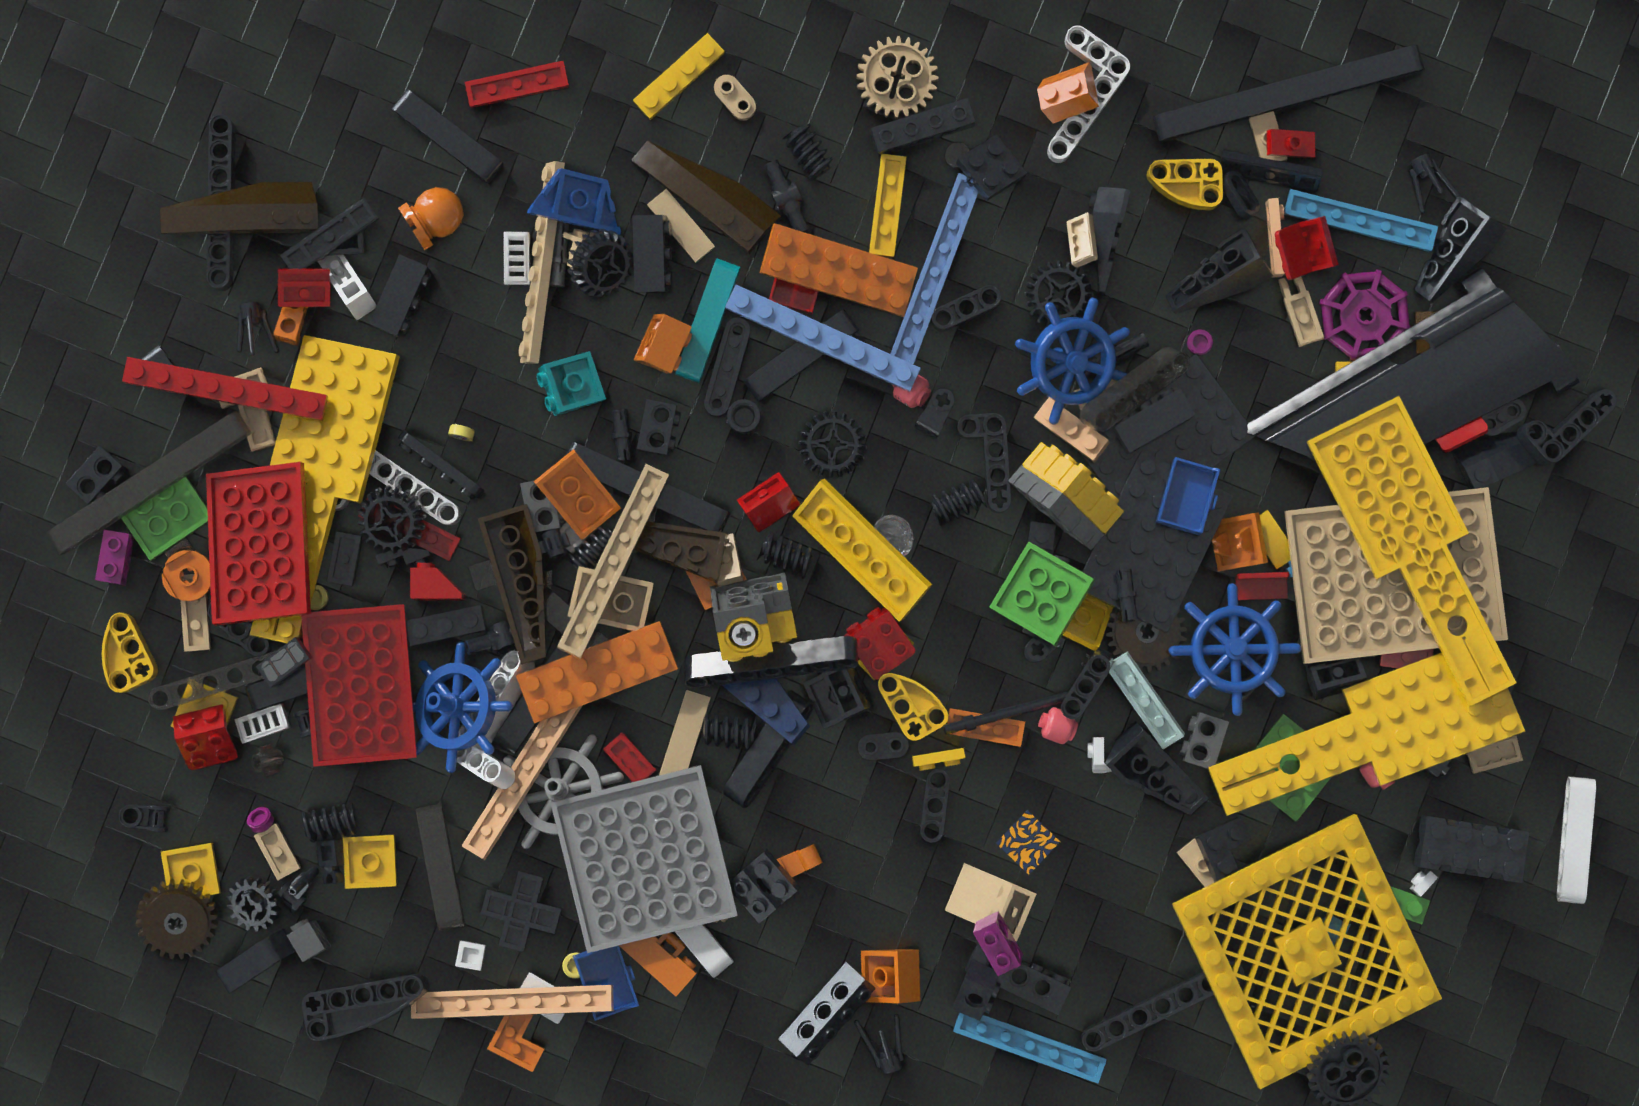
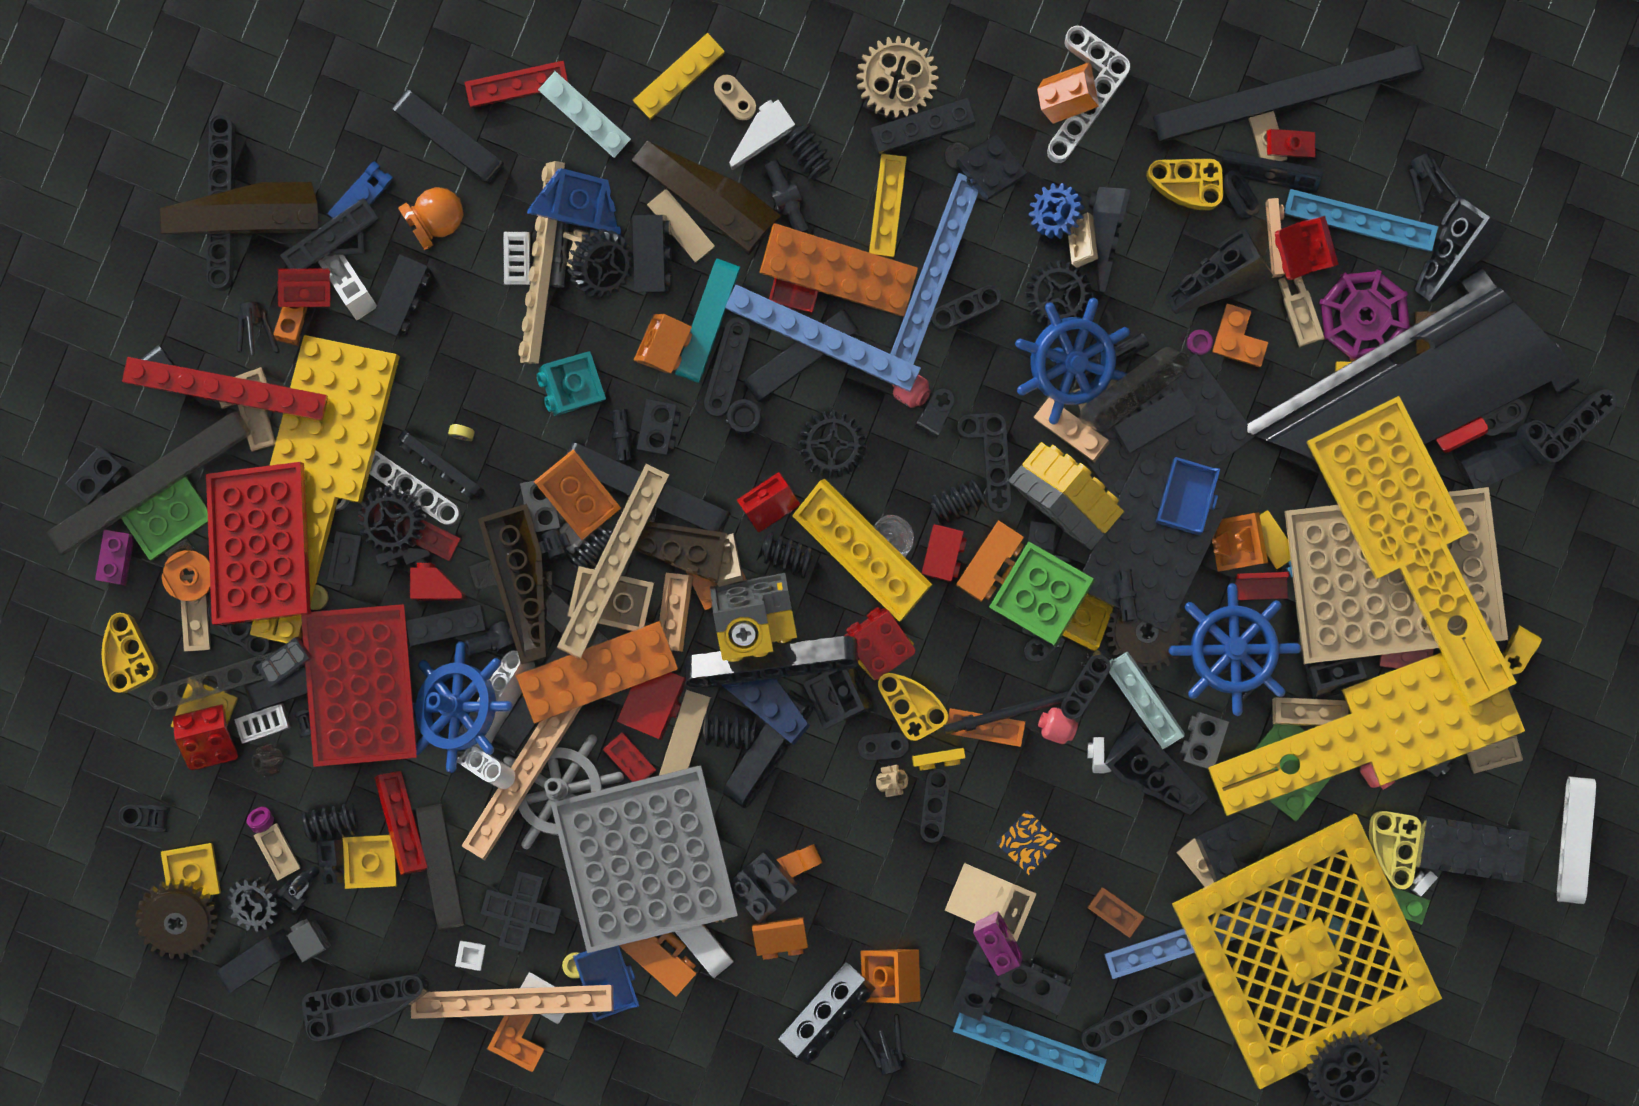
(363, 189): none -> blue plate
(400, 822): none -> red plate
(584, 114): none -> light aqua plate
(653, 704): none -> red container
(675, 608): none -> light nougat plate
(767, 128): none -> white slope
(779, 937): none -> orange slope
(892, 780): none -> tan gear
(943, 553): none -> red brick
(982, 570): none -> orange piece
(1066, 213): none -> blue gear
(1115, 912): none -> dark orange plate
(1177, 944): none -> medium blue plate
(1231, 339): none -> orange plate
(1307, 711): none -> tan plate
(1387, 844): none -> light yellow beam
(1521, 647): none -> yellow piece

